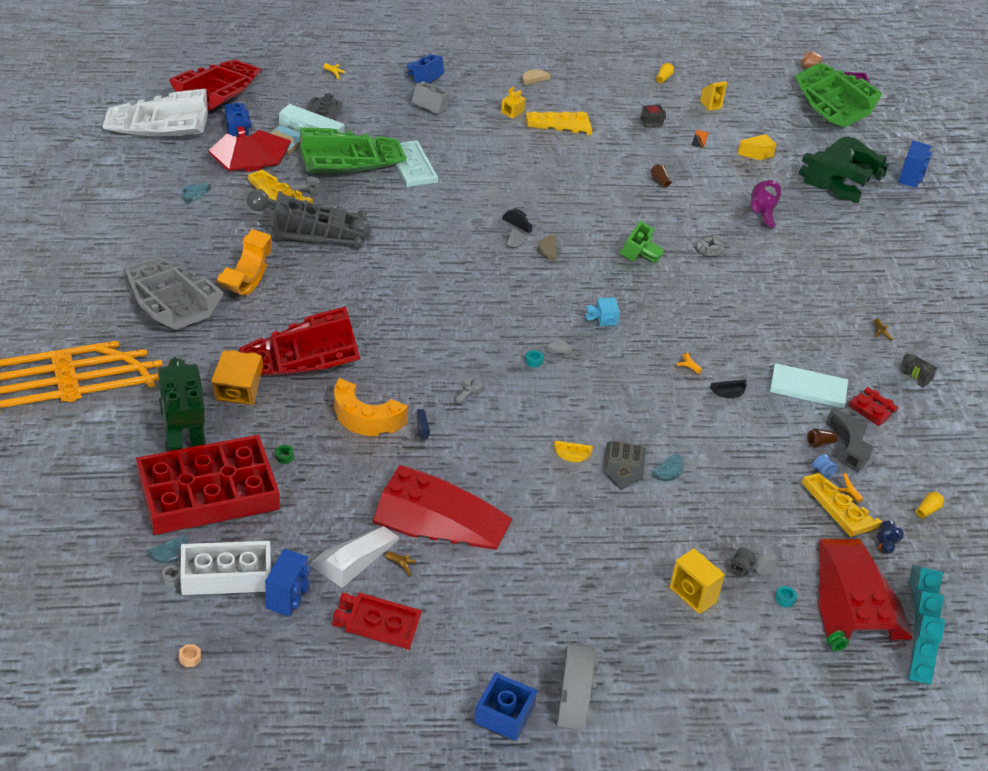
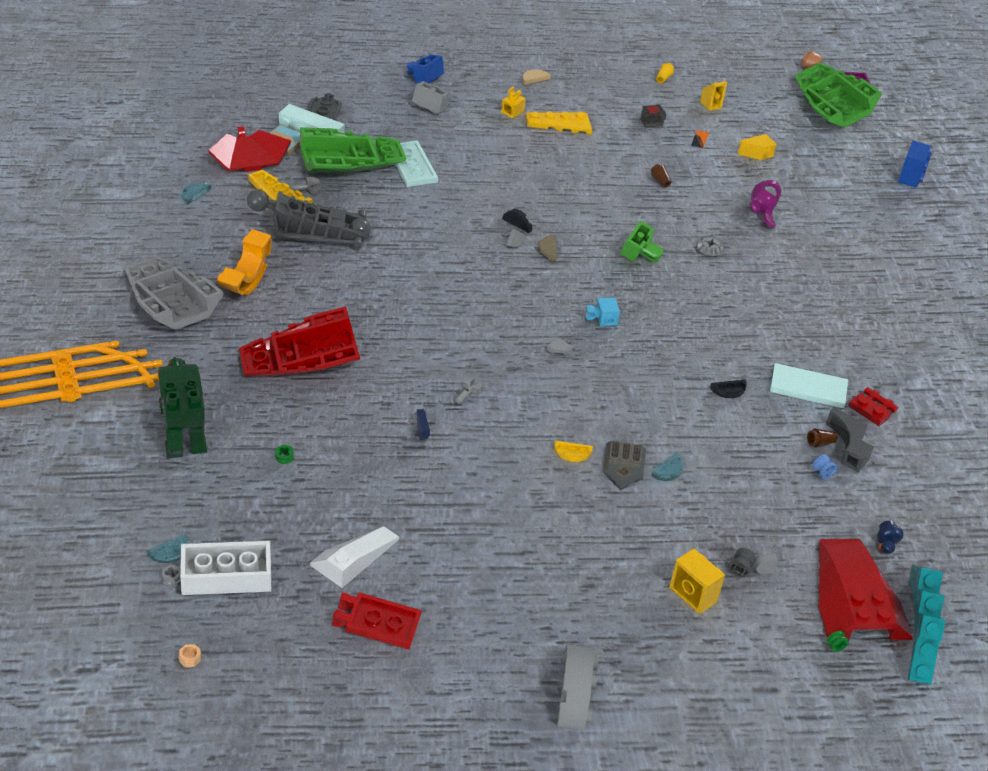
(168, 116): white wedge -> none
(207, 484): red brick -> none
(220, 81): red wedge -> none
(237, 116): blue brick -> none
(237, 377): light orange slope -> none
(287, 582): blue brick -> none
(334, 69): yellow bar -> none
(366, 418): light orange brick -> none
(401, 560): pearl gold bar -> none
(436, 508): red wedge -> none
(505, 706): blue brick -> none
(534, 358): teal tile -> none
(690, 363): light orange bar -> none
(786, 596): teal tile -> none
(840, 161): dark green piece -> none
(840, 506): yellow wing -> none
(851, 490): light orange bar -> none
(881, 329): pearl gold bar -> none
(918, 369): clear smoke leg -> none
(931, 503): yellow cone -> none

